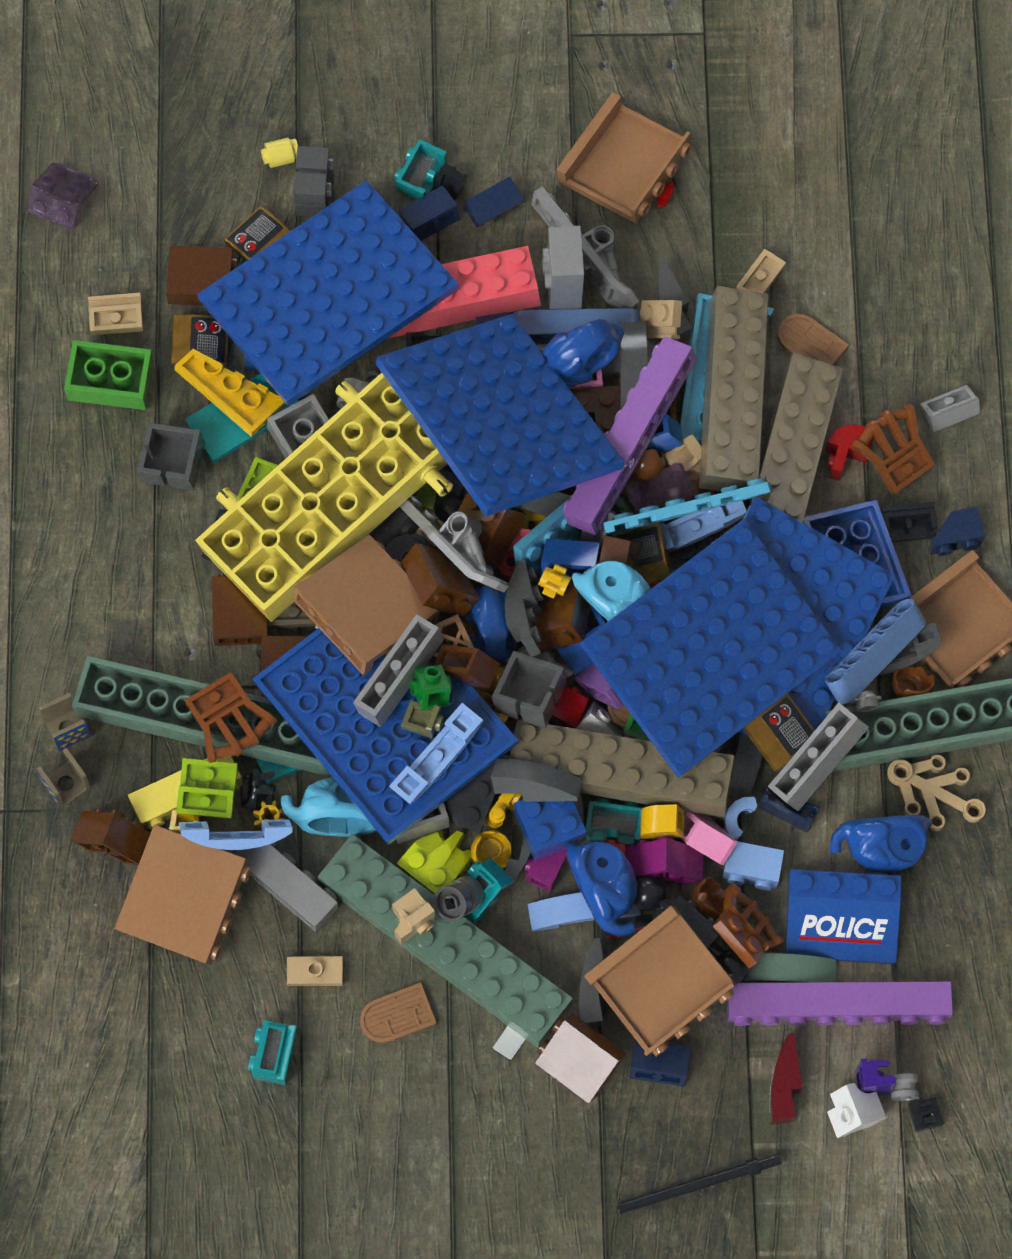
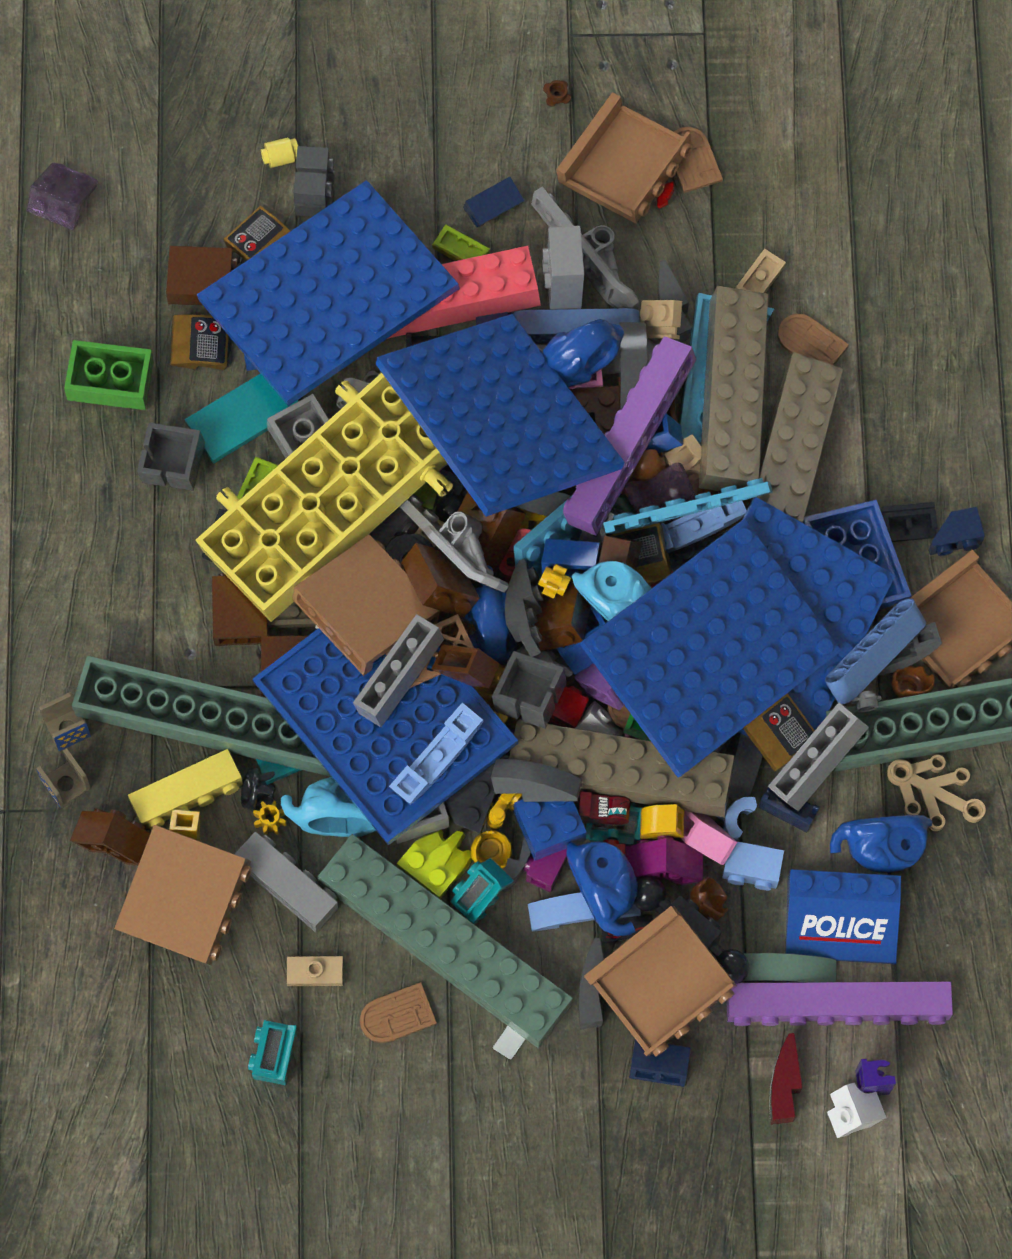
(115, 314): tan plate -> none
(207, 788): lime slope -> none
(219, 702): dark orange plate -> none
(230, 391): yellow wing -> none
(238, 840): light blue slope -> none
(414, 916): tan brick -> none
(420, 170): teal window -> none
(423, 722): olive bracket -> none
(430, 213): dark blue hinge -> none
(431, 687): green brick -> none
(451, 180): black tile -> none
(457, 245): none -> lime plate
(459, 898): dark grey wheel -> none
(557, 86): none -> reddish brown plate
(579, 1057): brick -> none
(604, 809): none -> dark red leg
(700, 166): none -> medium nougat window
(739, 933): dark orange plate -> none
(751, 1167): black bar -> none
(840, 448): red brick -> none
(904, 463): dark orange plate -> none
(905, 1087): light grey wheel -> none
(925, 1114): black tile -> none
(951, 408): light grey slope -> none

